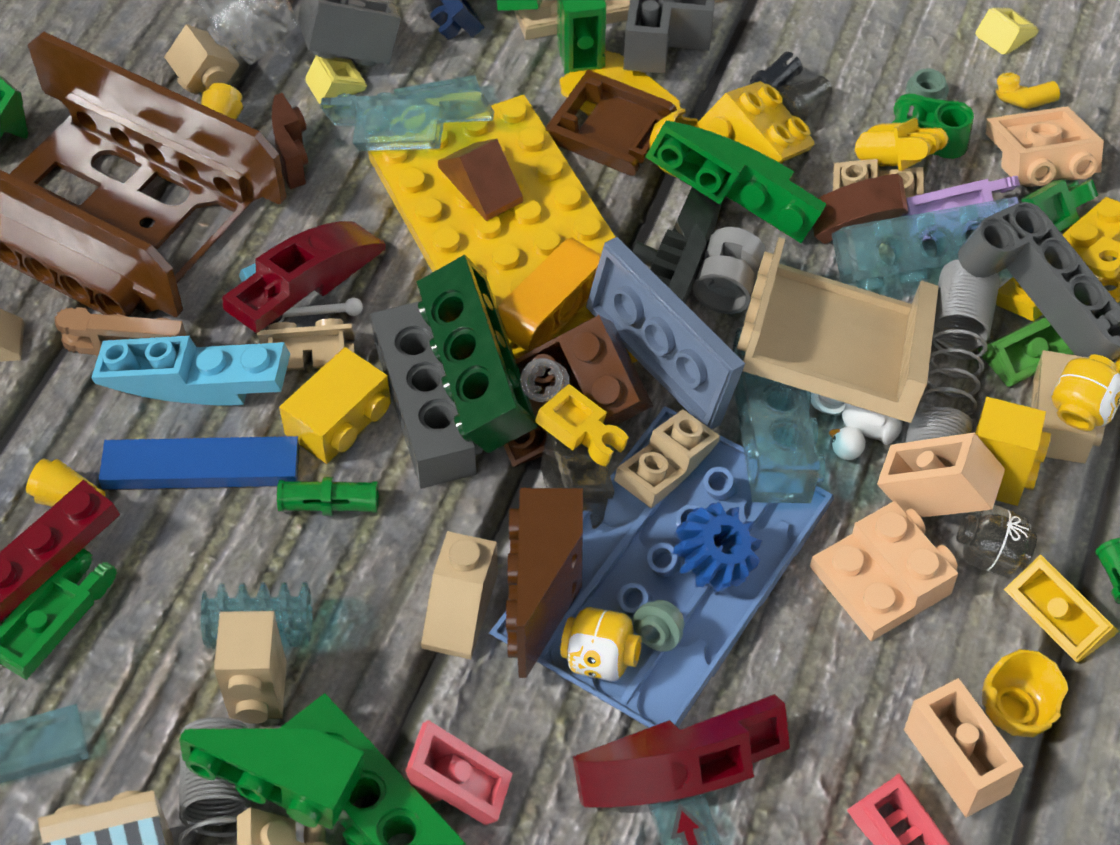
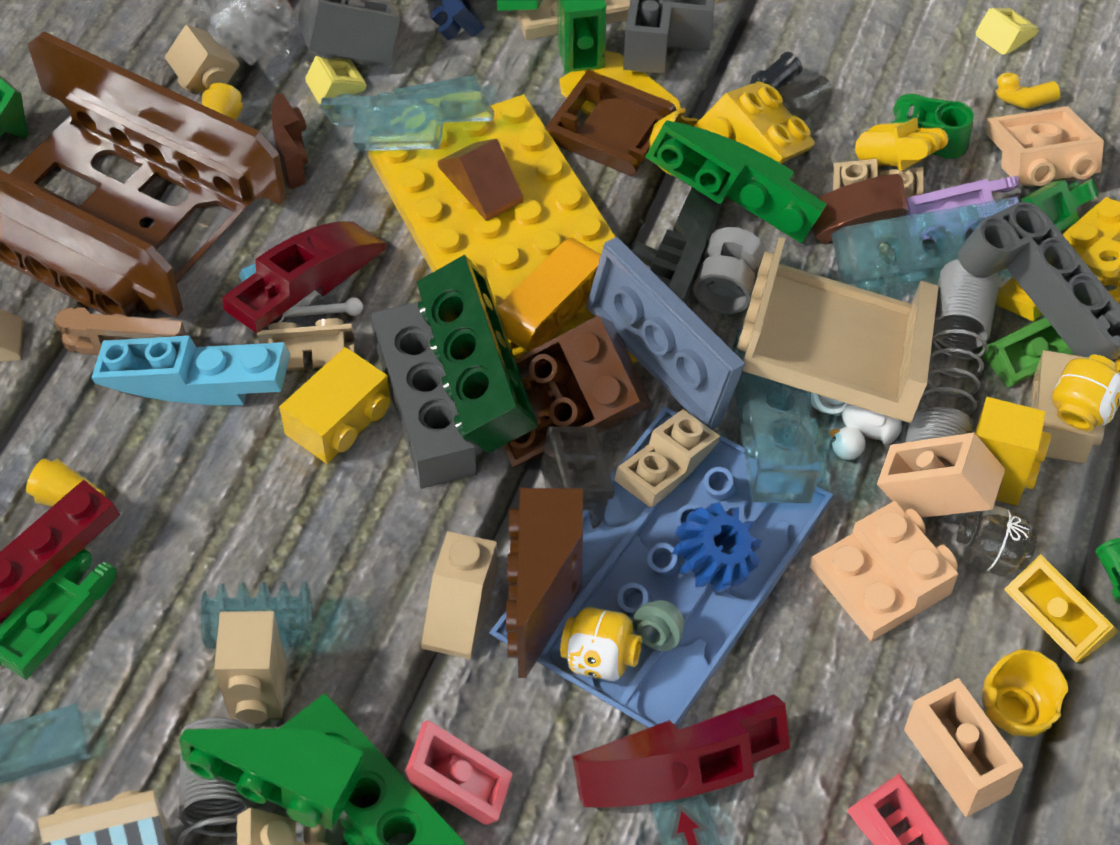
(198, 462): blue tile -> none
(327, 496): green pin -> none
(537, 368): clear bush -> none
(579, 420): yellow plate -> none
(928, 84): sand green plate -> none

